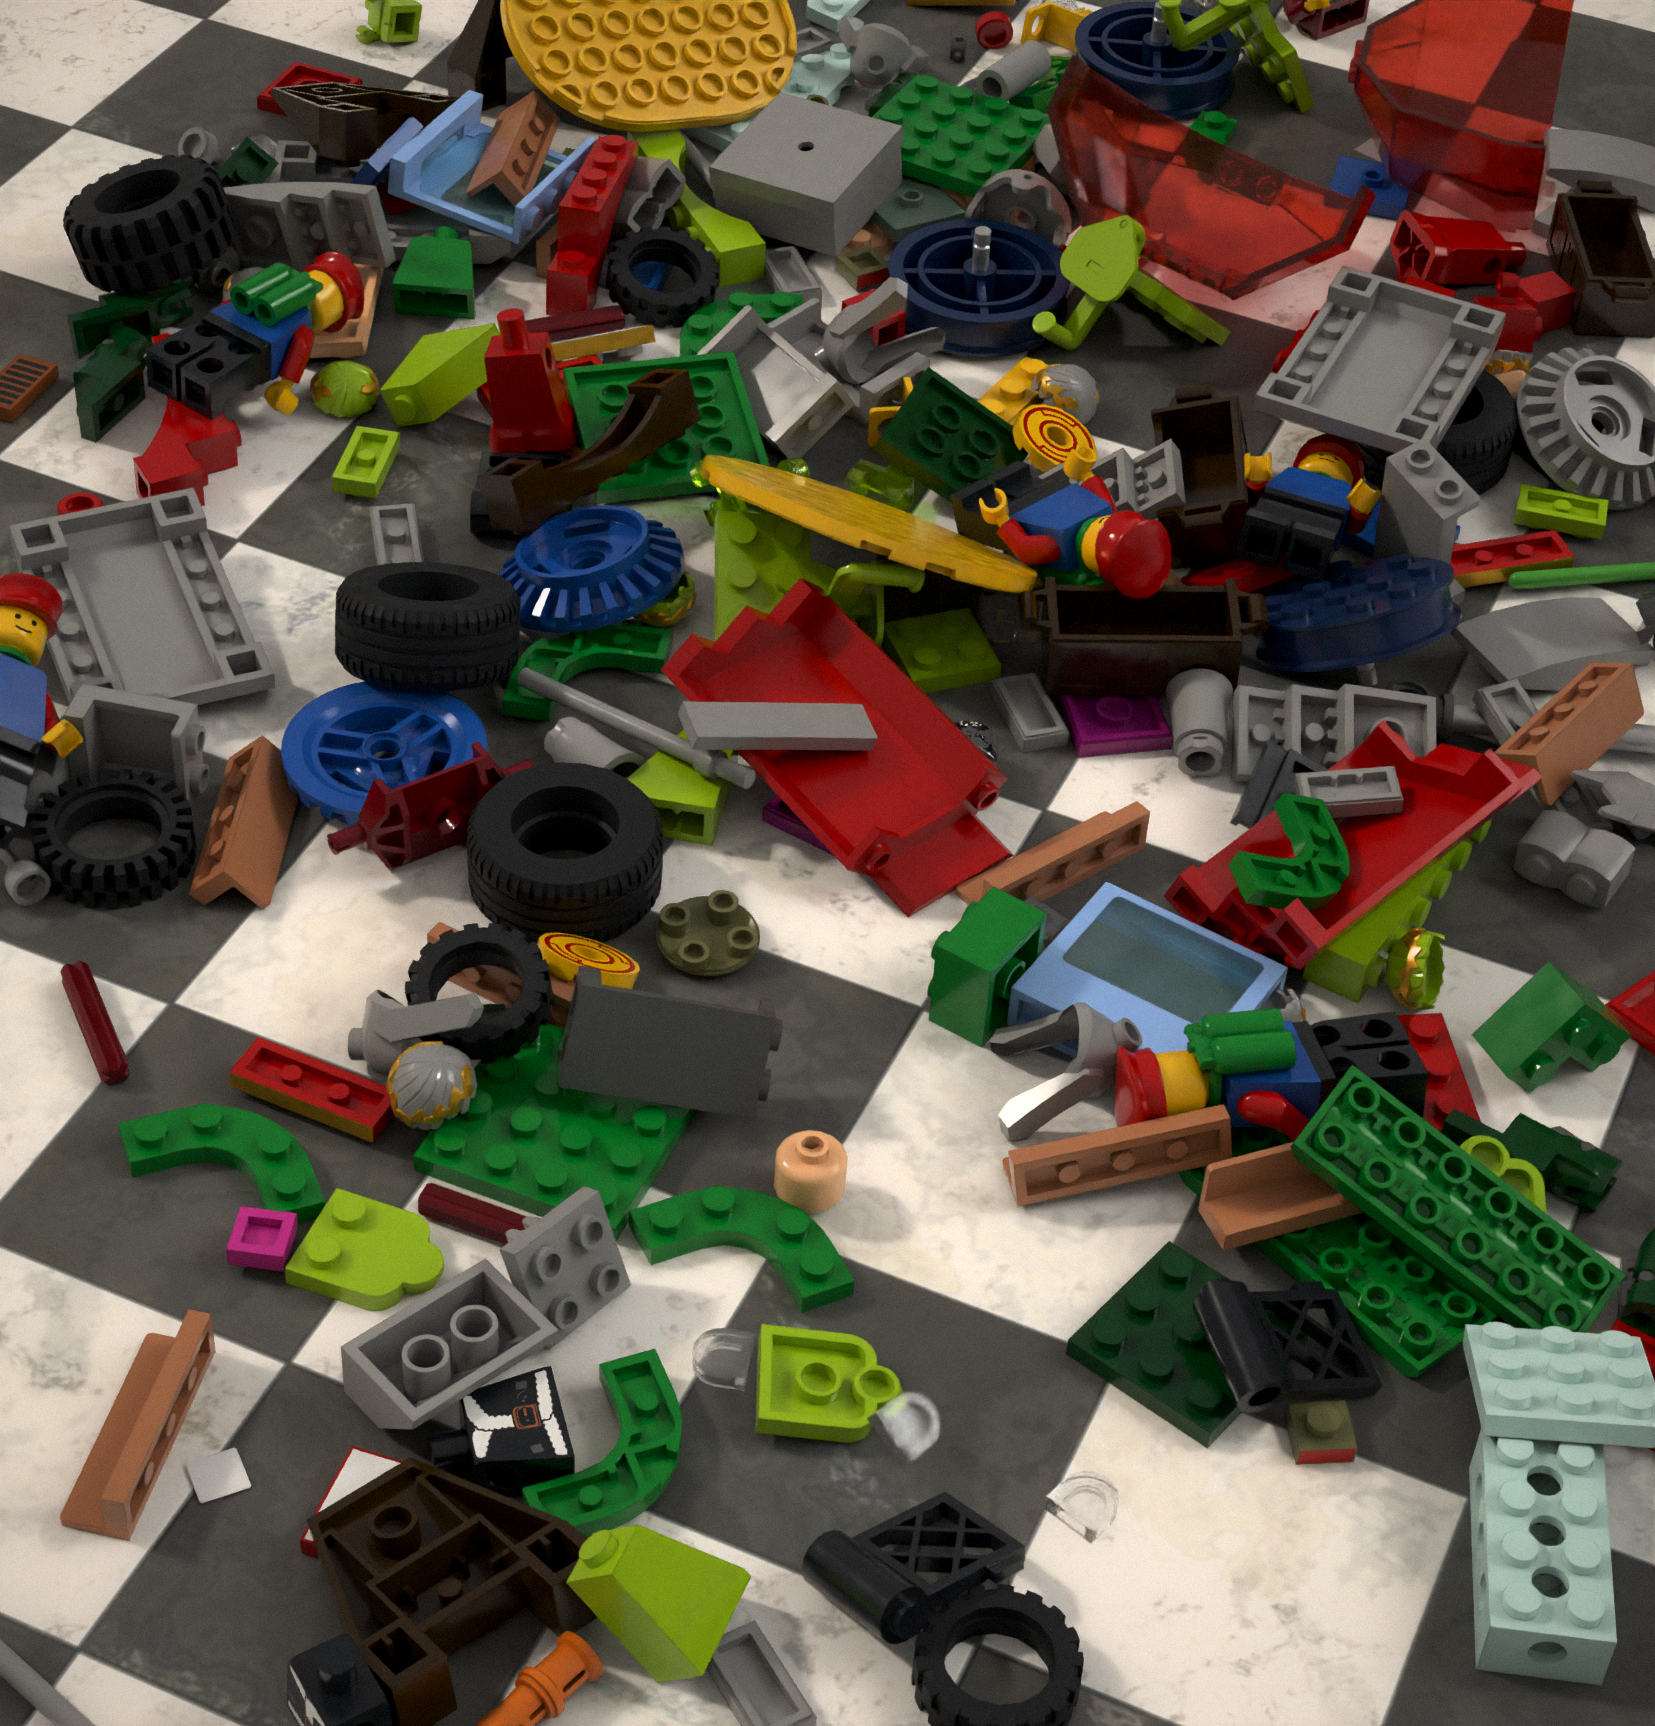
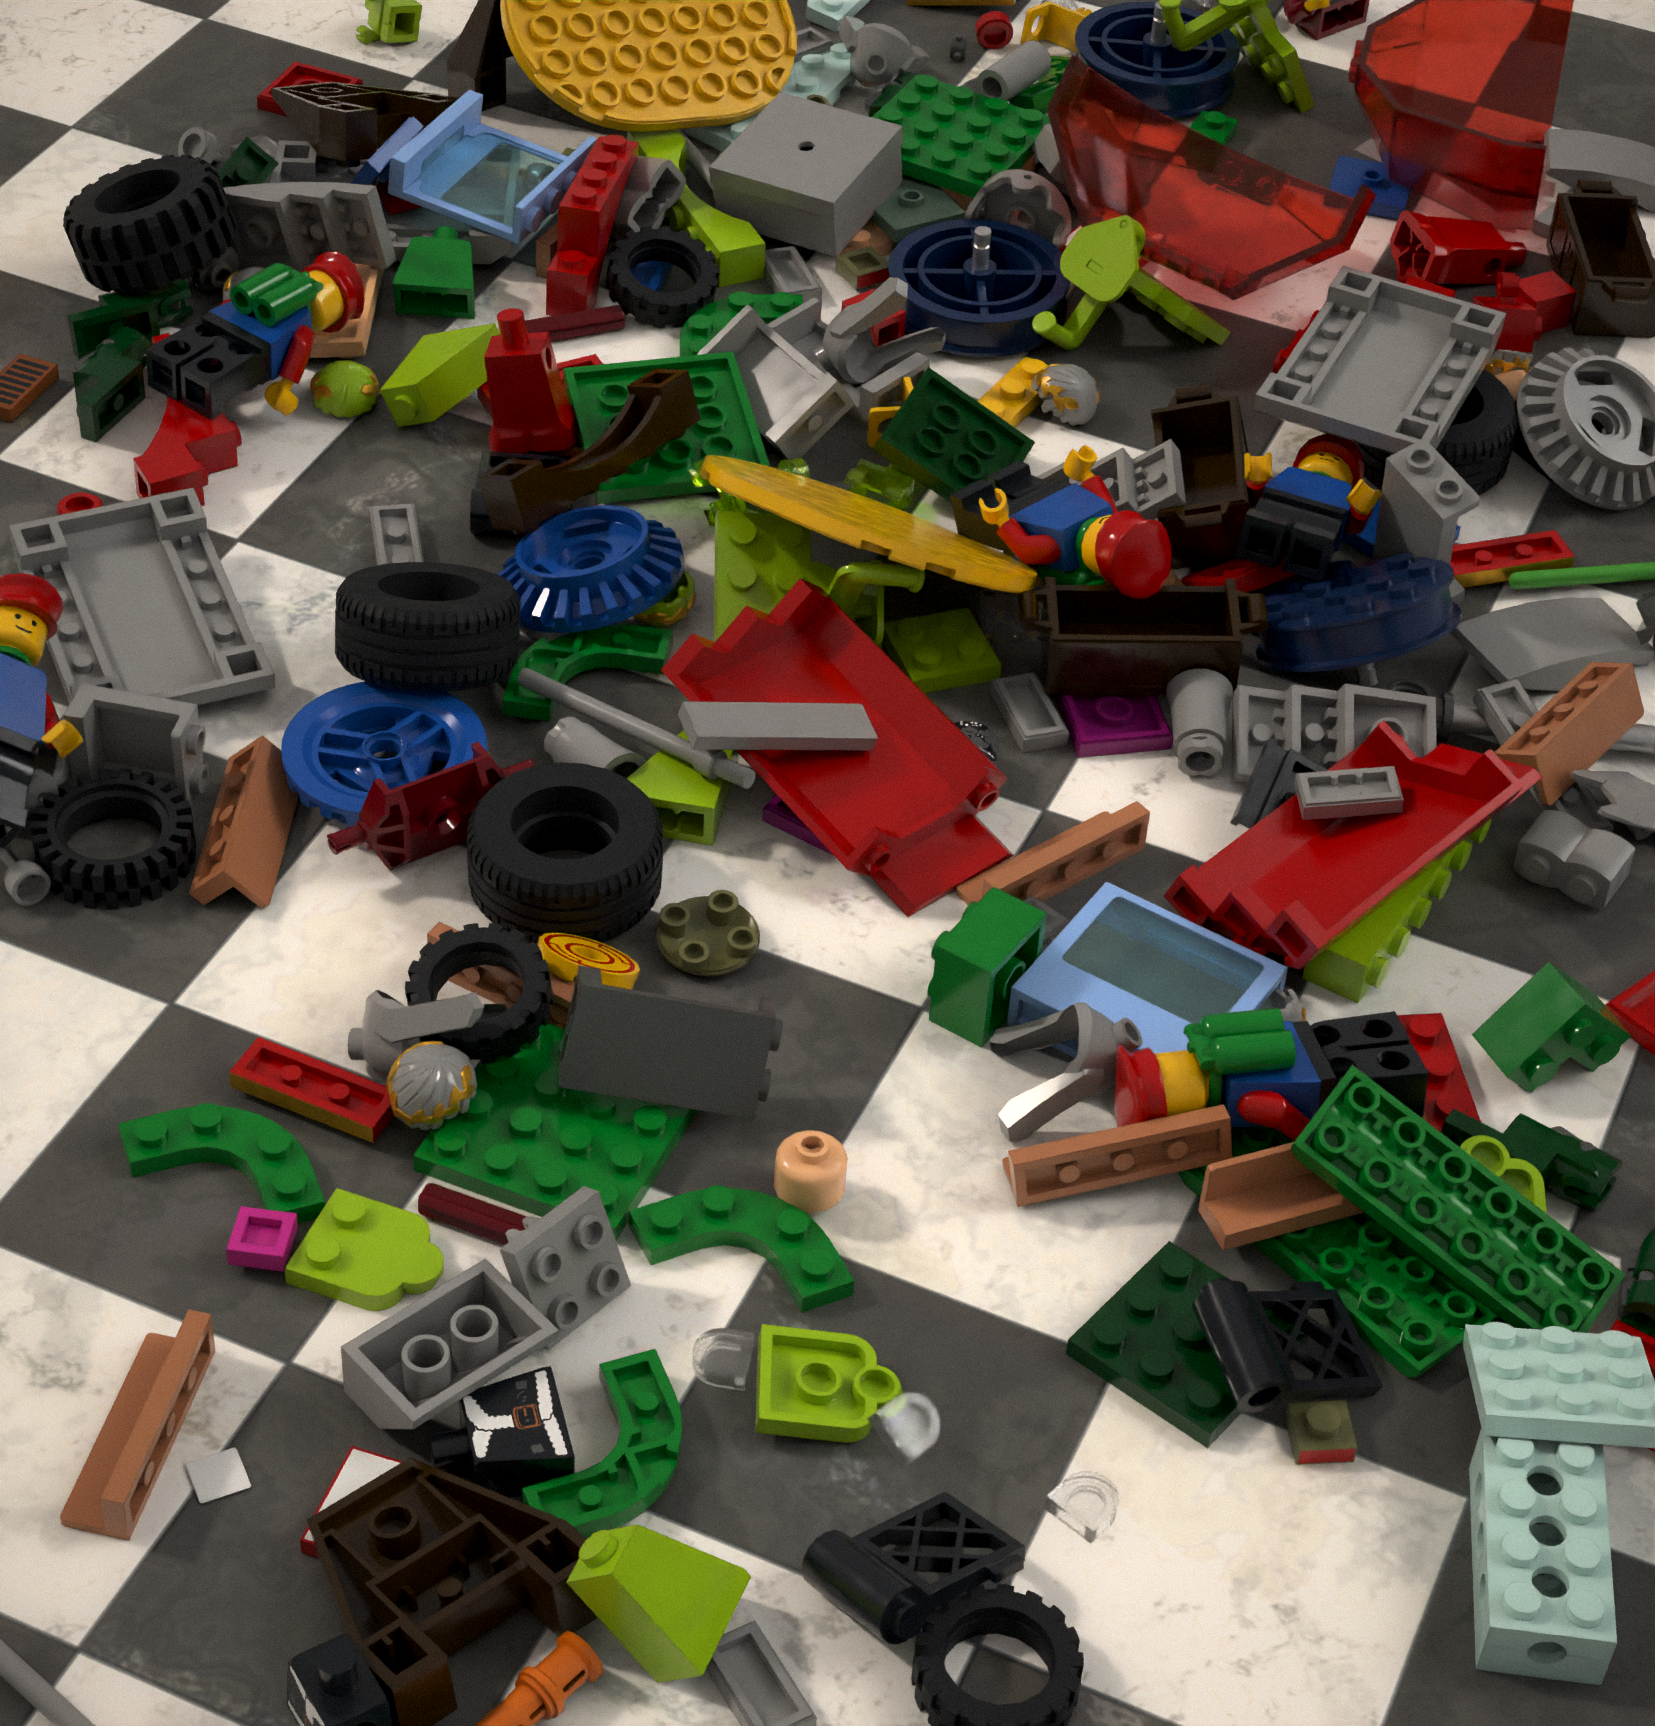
(95, 1023): dark red axle -> none
(366, 462): lime plate -> none
(516, 149): nougat panel -> none
(625, 341): pearl gold plate -> none
(1042, 425): yellow tile -> none
(1314, 872): green plate -> none
(1416, 968): lime hair -> none
(1561, 511): lime plate -> none

